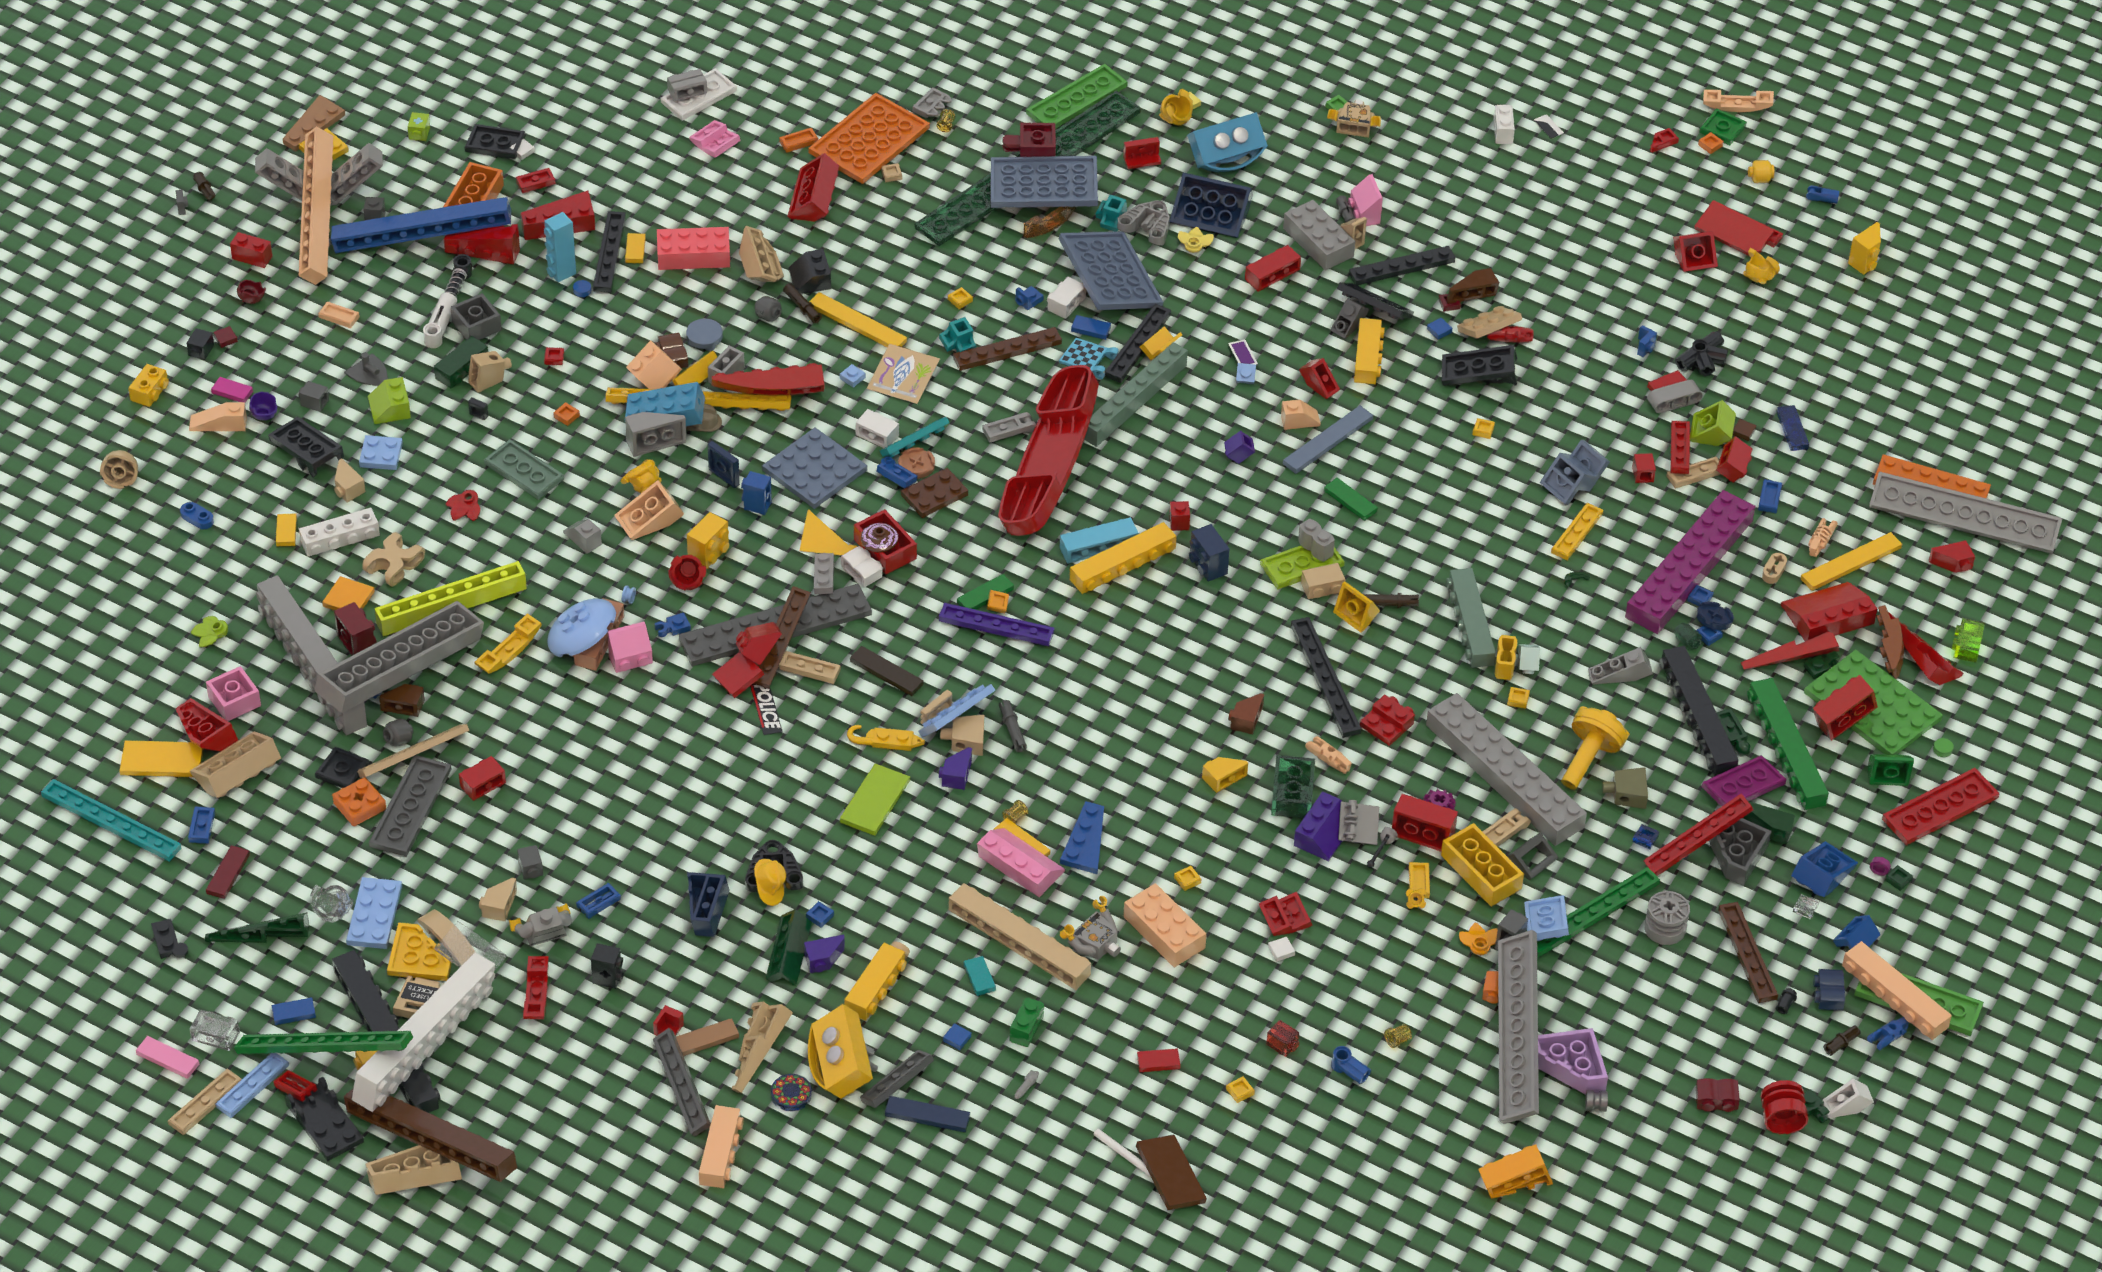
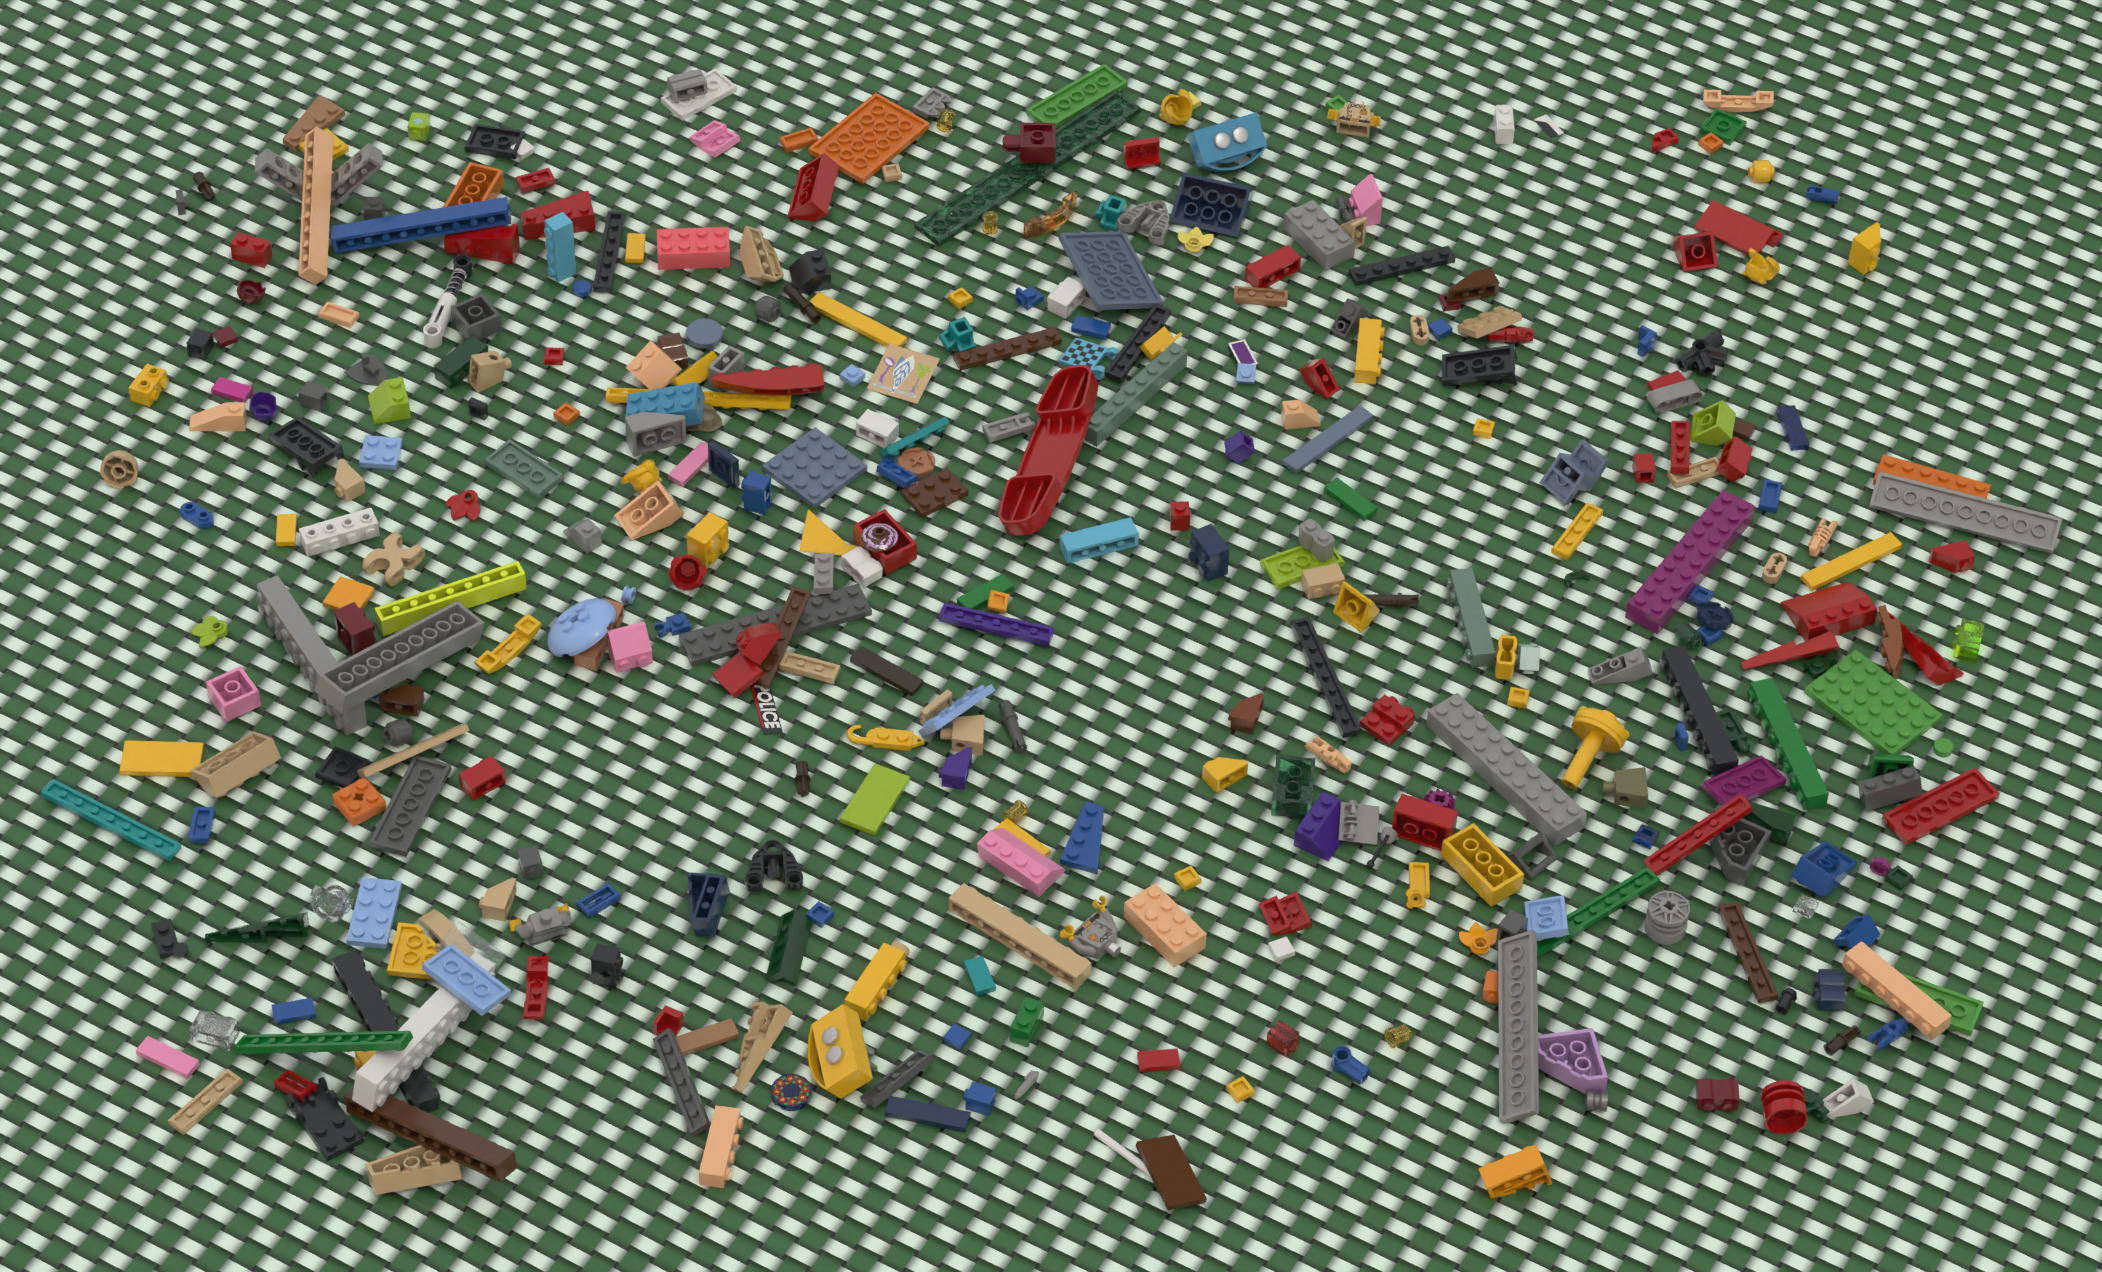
(206, 727): red wedge -> none
(227, 872): dark red tile -> none
(252, 1084): light blue tile -> none
(414, 994): container -> none
(466, 979): none -> light blue plate
(690, 465): none -> bright pink tile
(770, 879): yellow piece -> none
(802, 778): none -> dark brown axle
(823, 953): dark purple slope -> none
(980, 1098): none -> blue brick
(990, 226): none -> clear yellow bush
(1044, 181): sand blue plate -> none
(1123, 558): yellow brick -> none
(1260, 296): none -> medium nougat tile
(1378, 302): black plate -> none
(1416, 330): none -> tan beam
(1507, 827): tan plate -> none
(1681, 736): none -> blue tile
(1845, 707): red brick -> none
(1890, 788): none -> dark grey brick

